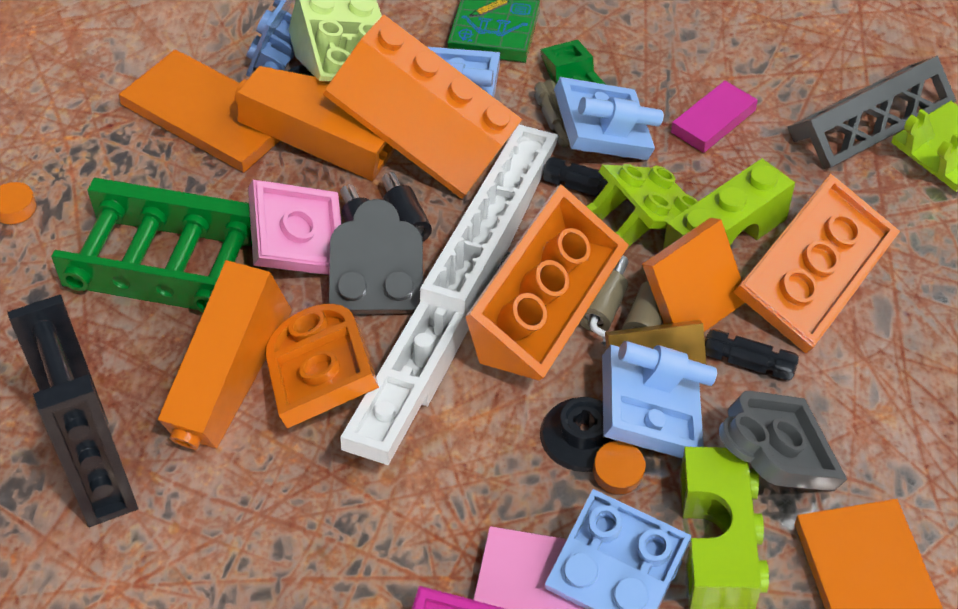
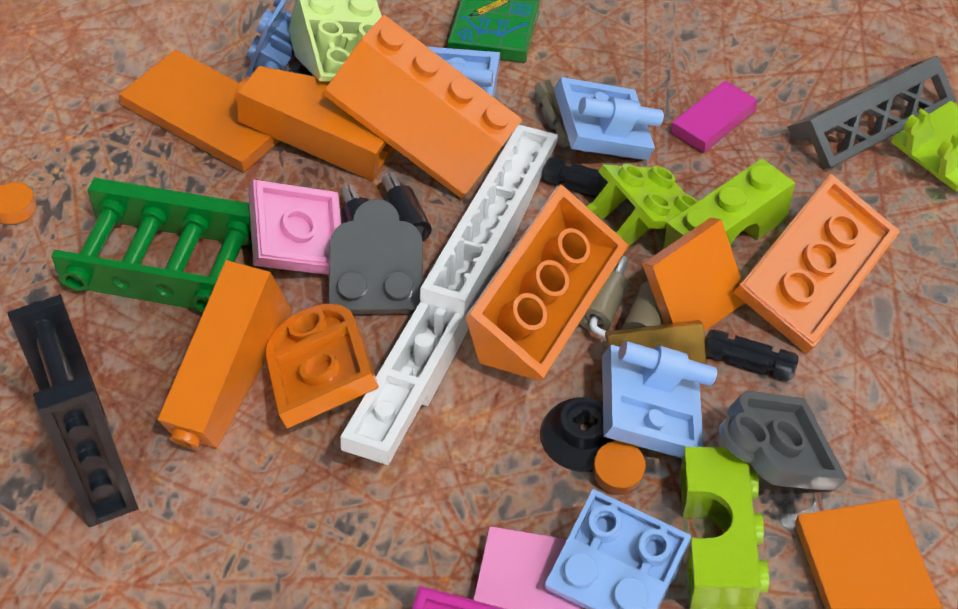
(570, 61): green slope -> none

